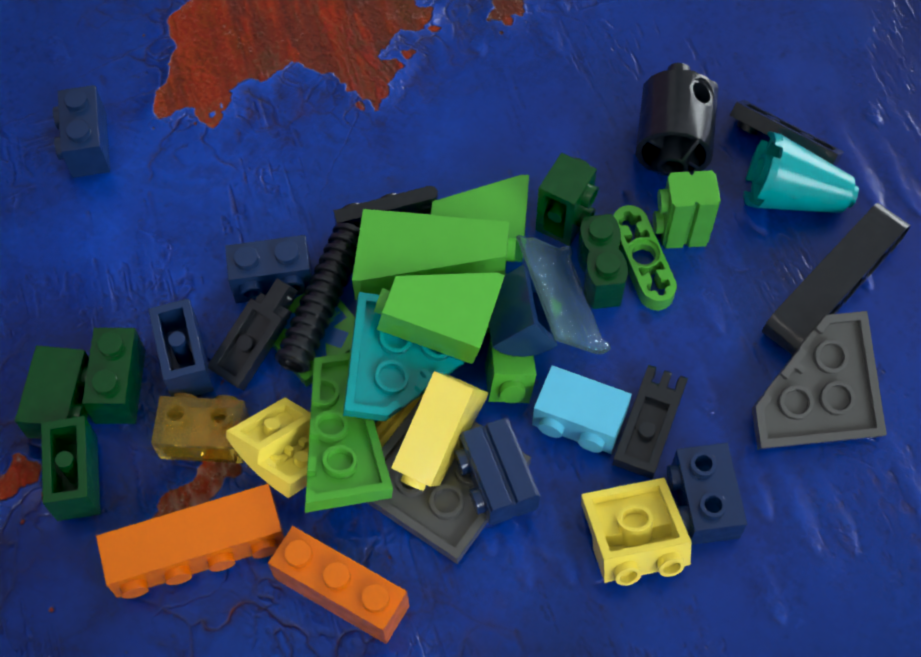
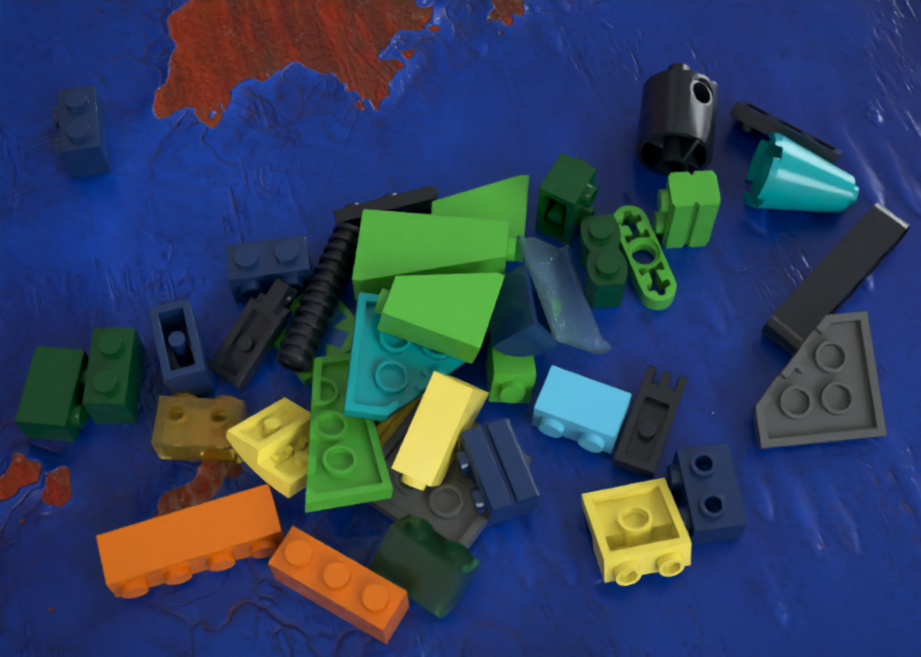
(70, 468): dark green brick -> none
(425, 564): none -> clear green brick

